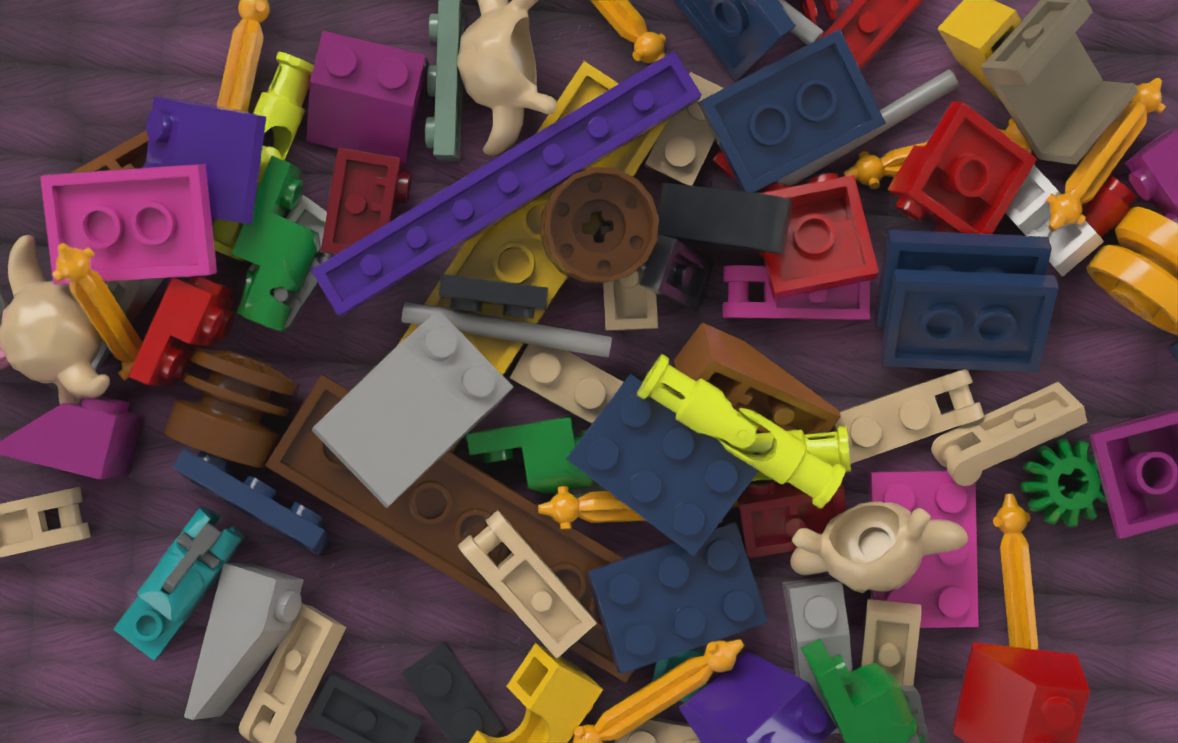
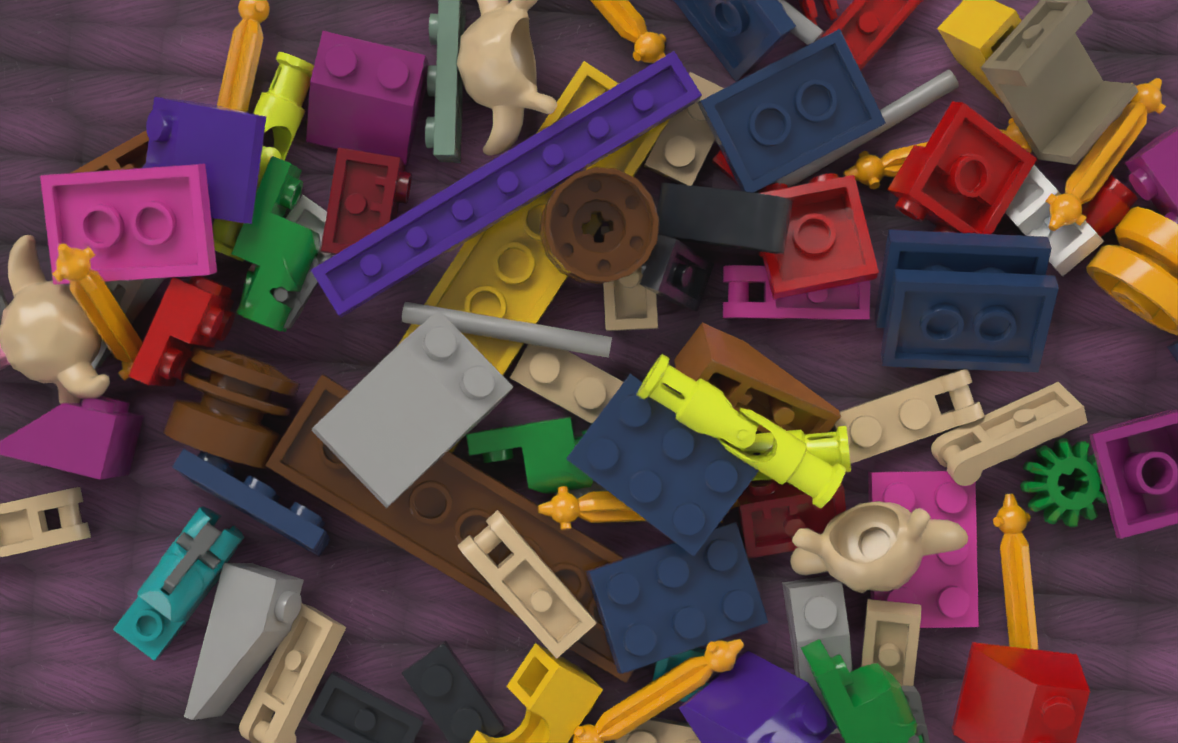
(470, 293): black plate -> none

